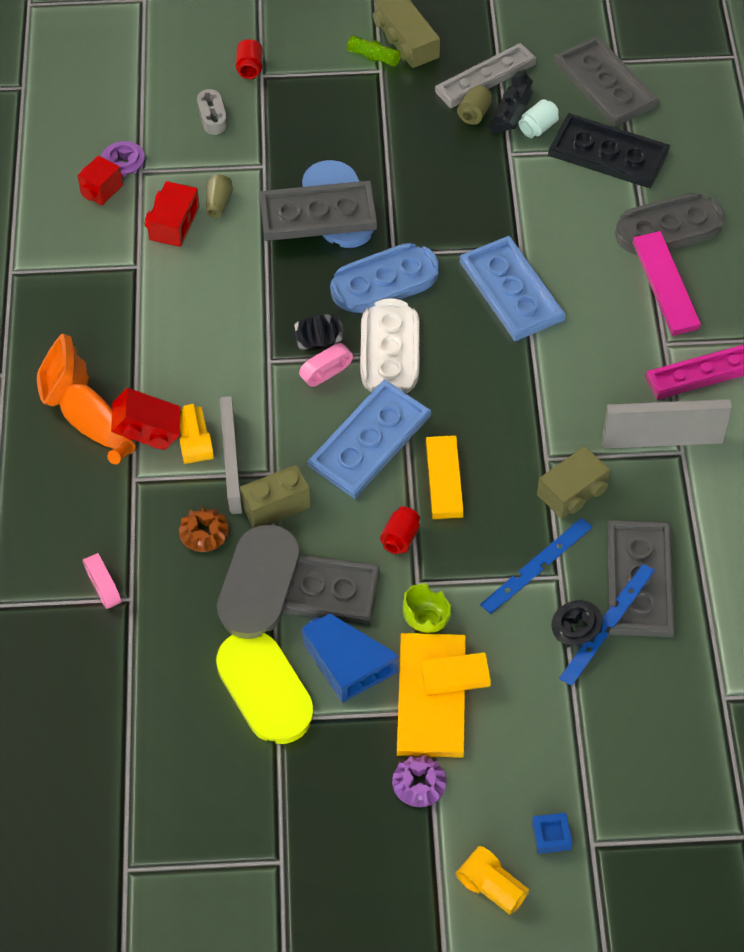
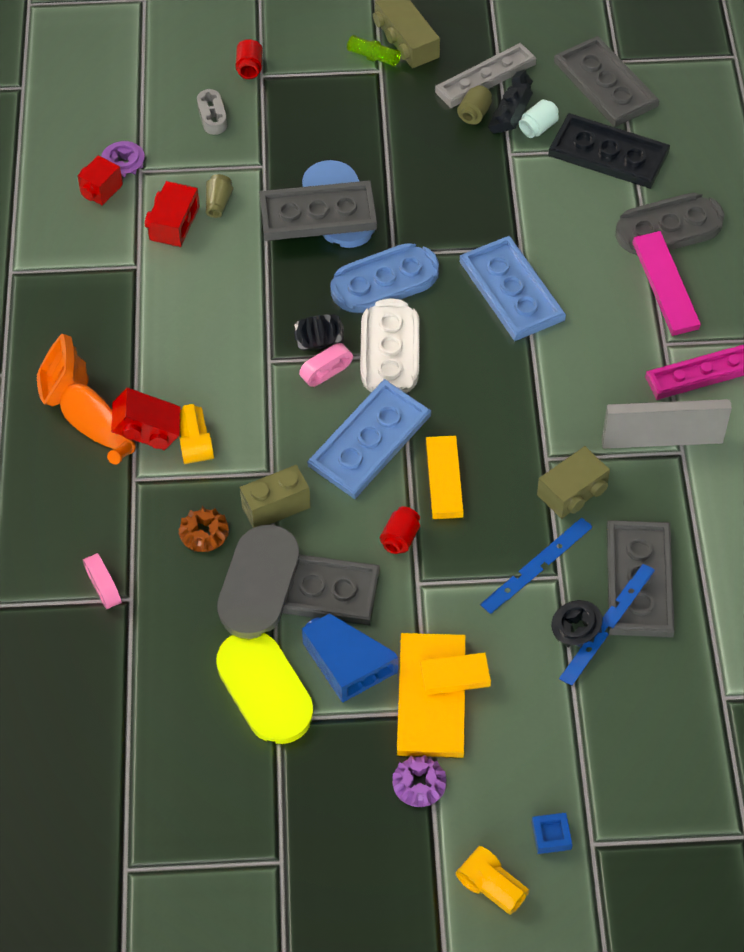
(230, 455): light grey tile -> none
(425, 609): lime hair -> none

